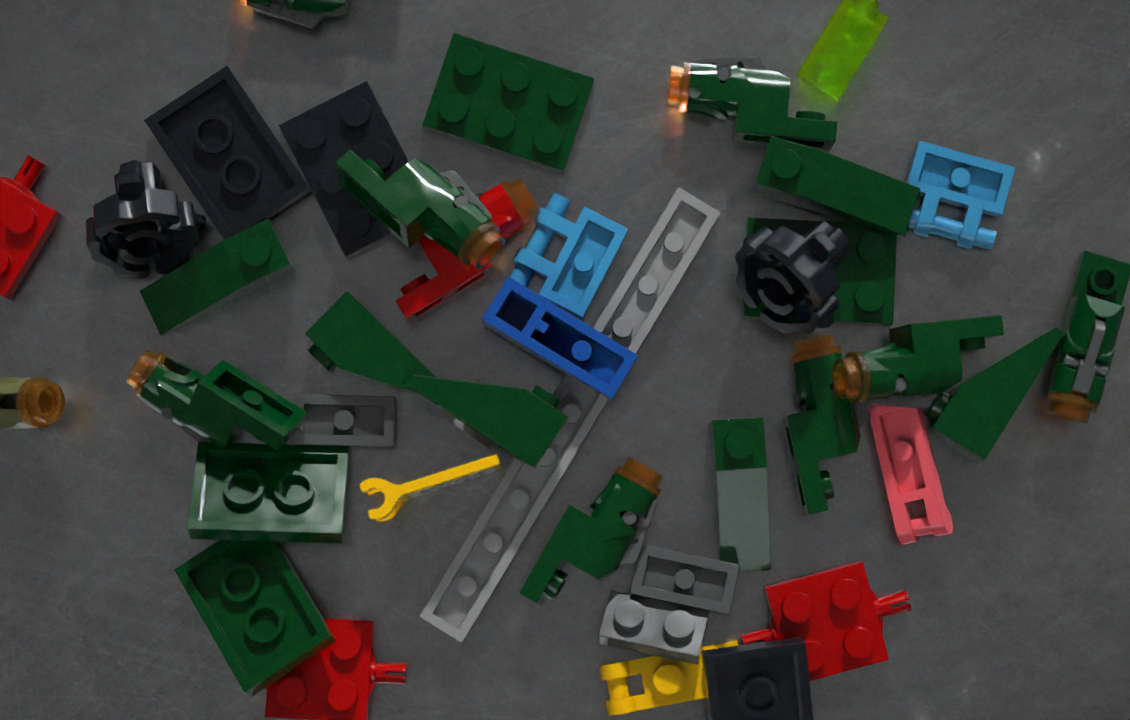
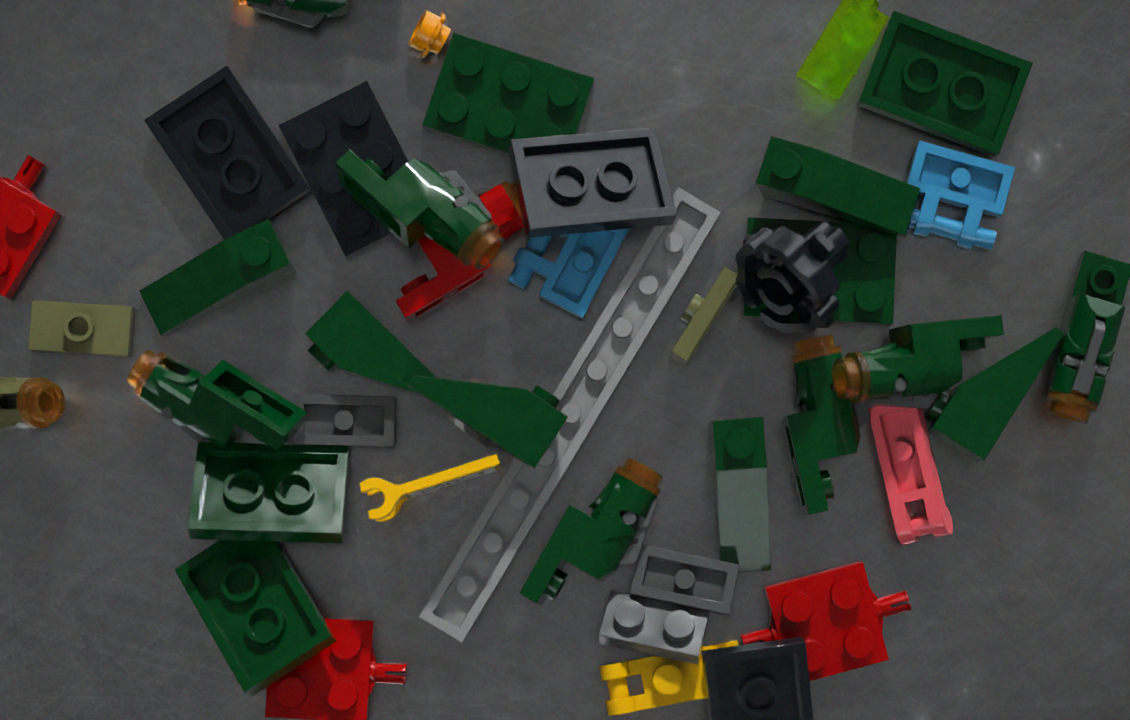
(81, 328): none -> olive plate
(142, 224): black piece -> none
(429, 34): none -> light orange plate
(558, 338): blue slope -> none
(591, 182): none -> black plate
(702, 314): none -> olive plate
(750, 94): dark green plate -> none
(944, 84): none -> dark green plate

